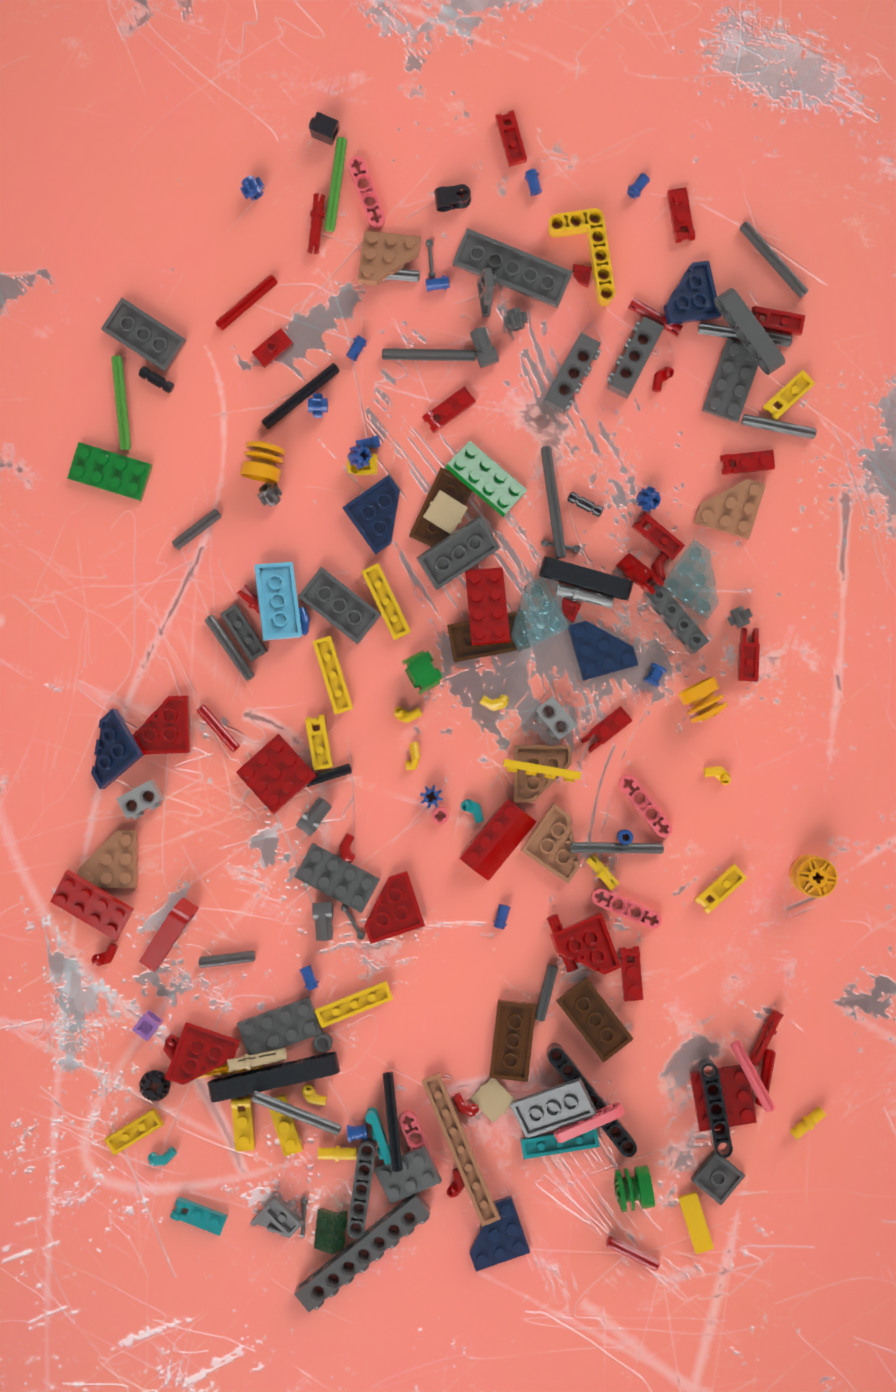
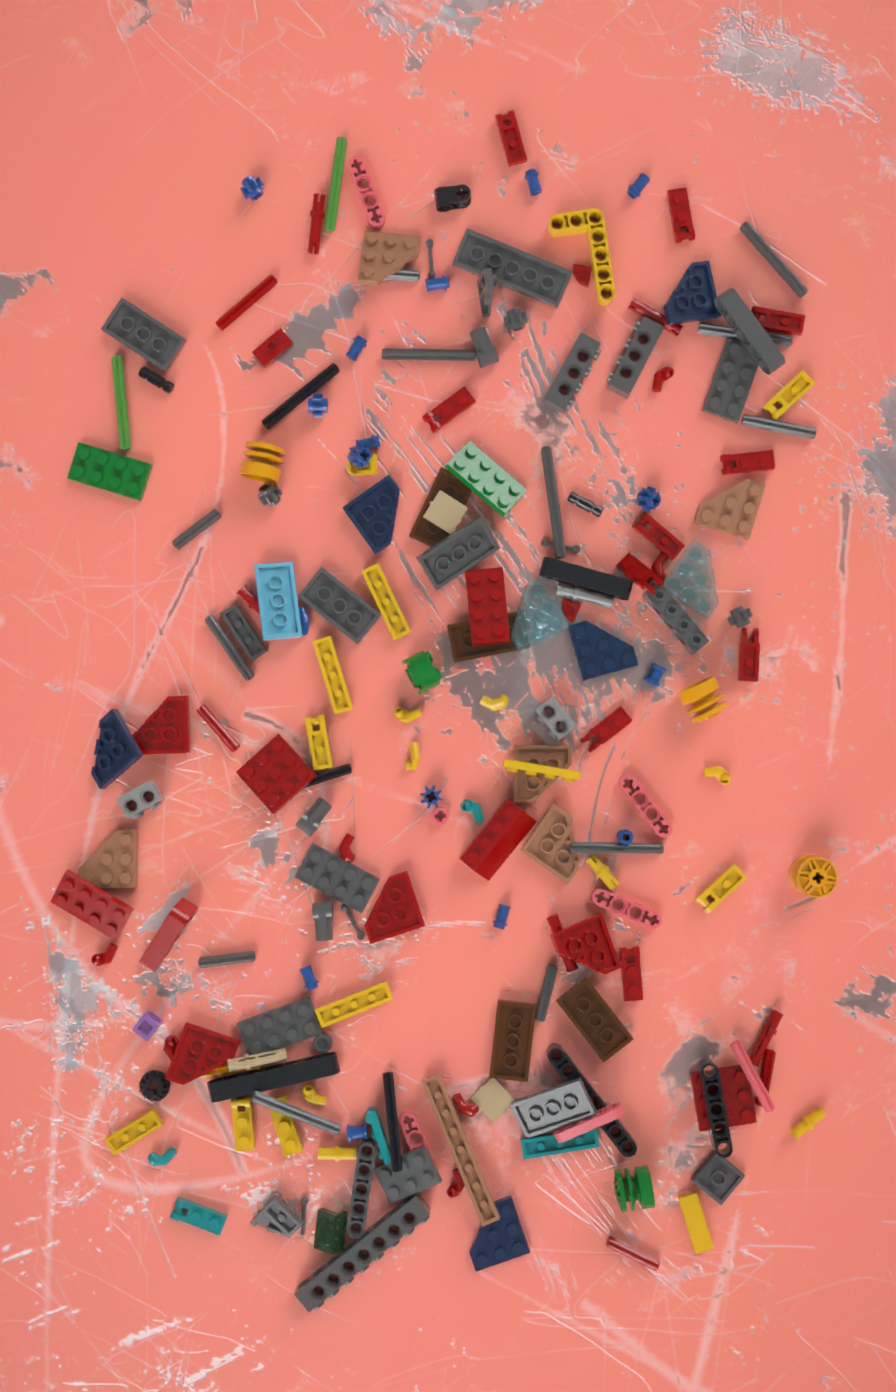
(324, 128): black brick -> none

